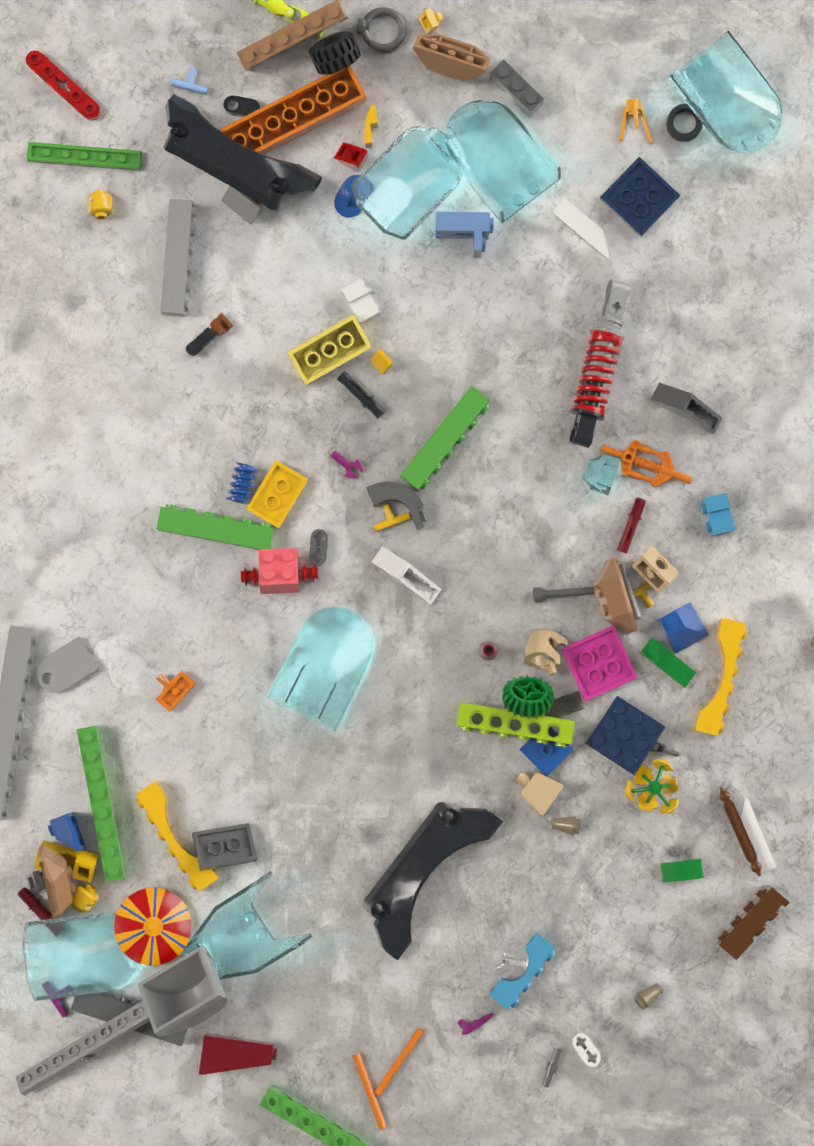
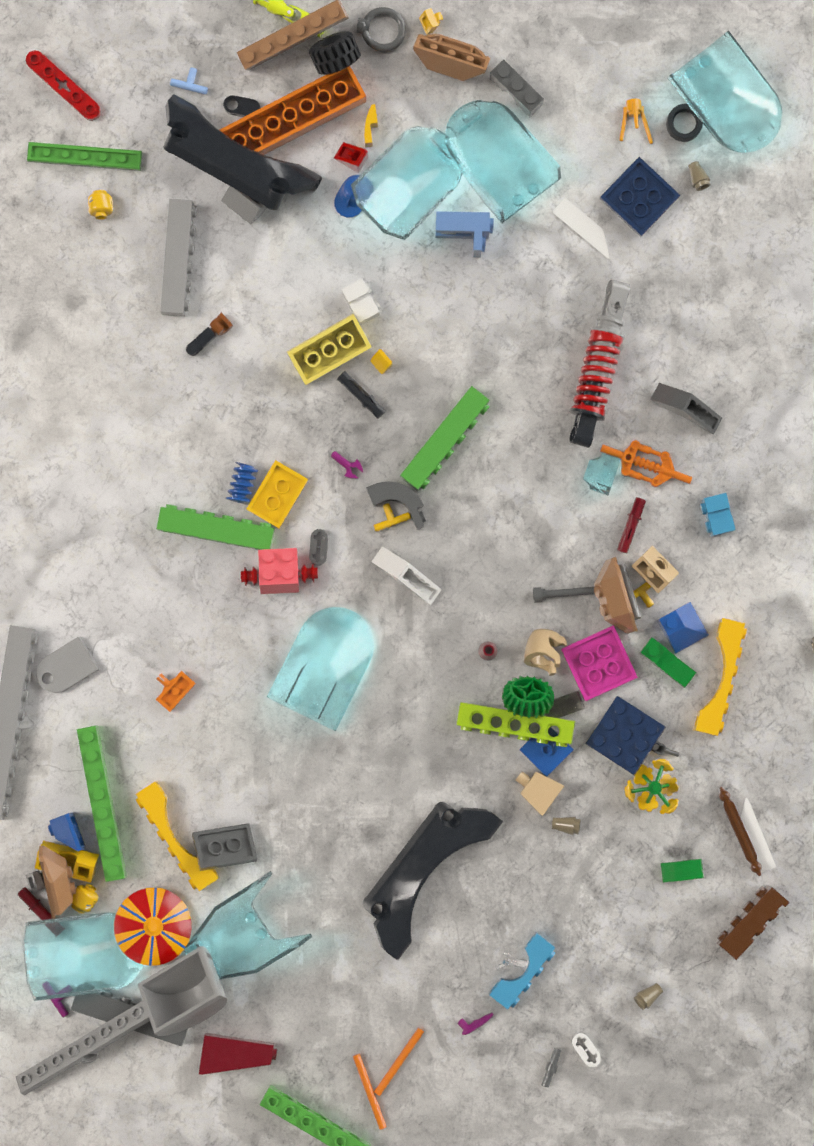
(698, 176): none -> dark tan cone

